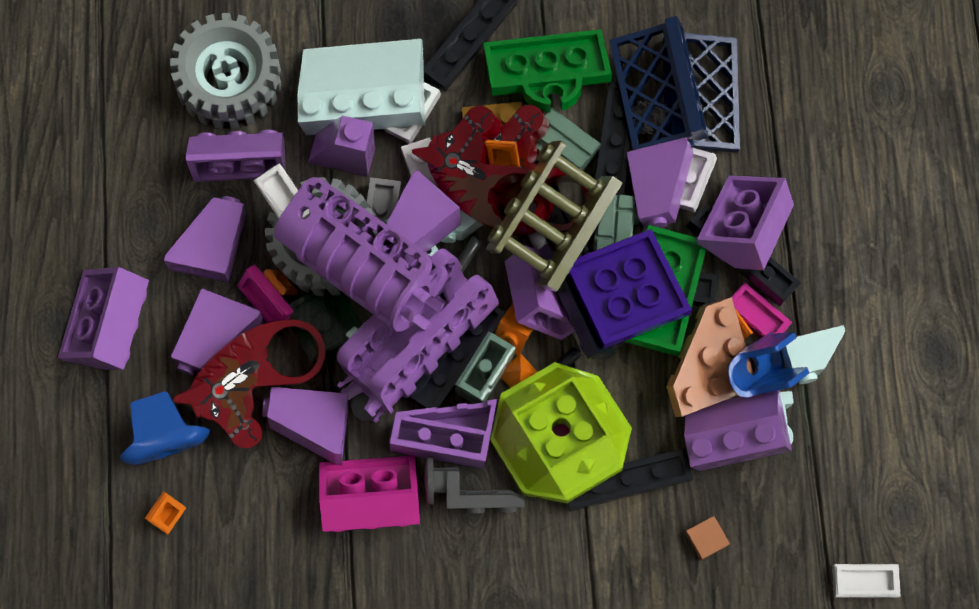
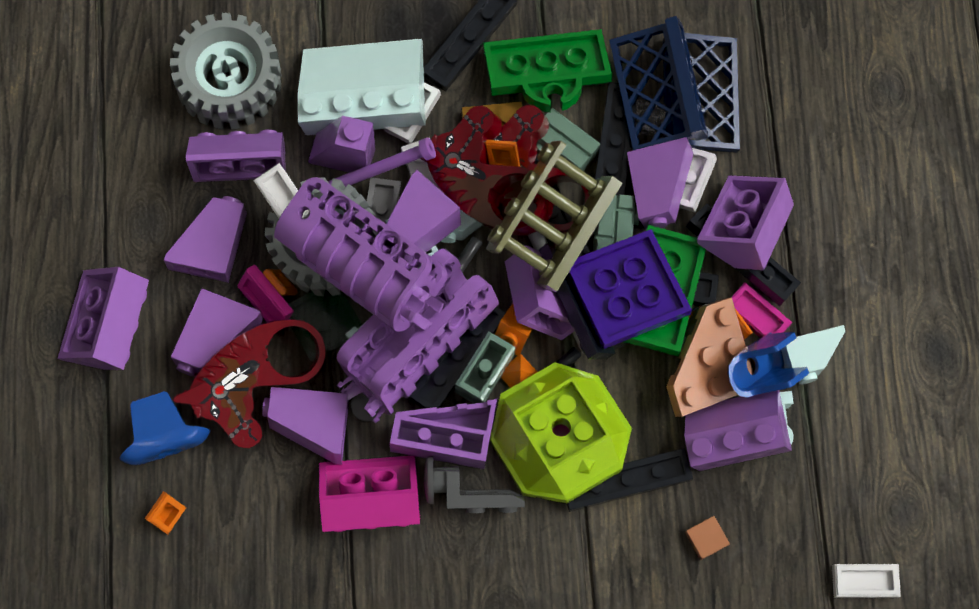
(424, 150): none -> medium lavender bar

